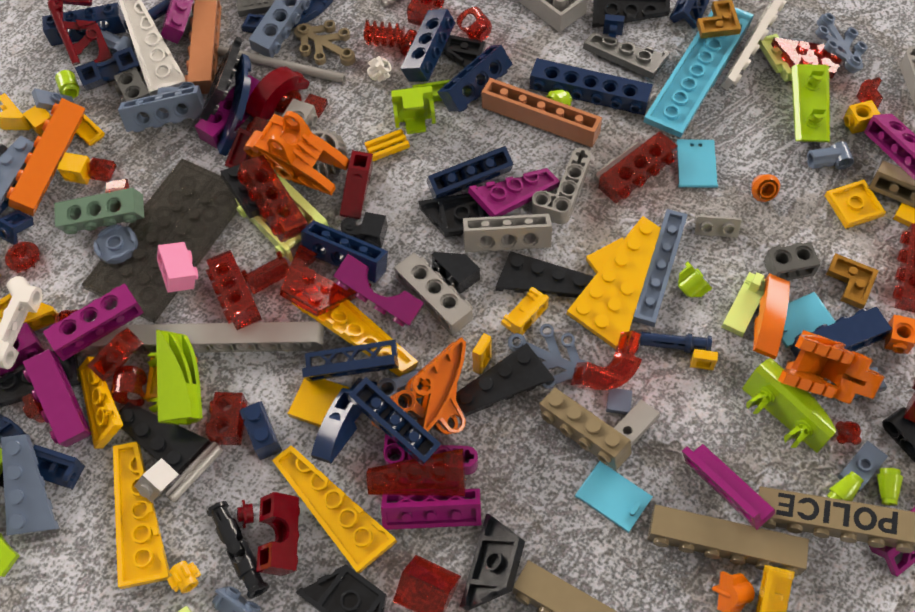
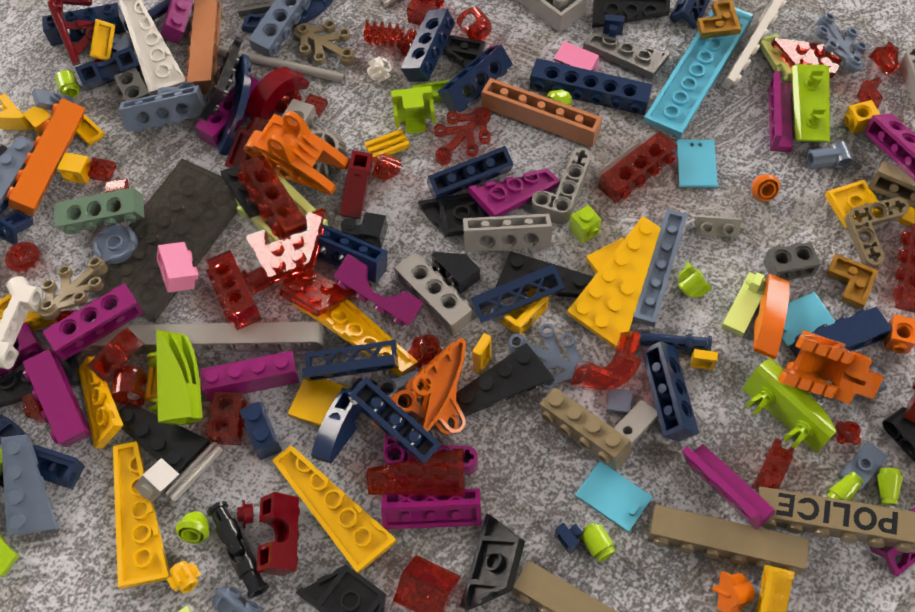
(52, 306): none -> dark tan plant
(102, 40): none -> yellow tile
(193, 528): none -> lime cone
(250, 375): none -> magenta brick
(290, 254): none -> clear red wing
(386, 166): none -> clear red piece
(425, 349): none -> clear red piece
(479, 117): none -> clear red plant
(515, 288): none -> dark blue fence
(569, 537): none -> dark blue tile
(577, 57): none -> bright pink hinge
(585, 224): none -> lime brick
(598, 541): none -> lime brick
(669, 392): none -> dark blue brick
(773, 466): none -> clear red hinge
(780, 115): none -> magenta fence
(866, 224): none -> dark tan beam
(886, 58): none -> clear red piece

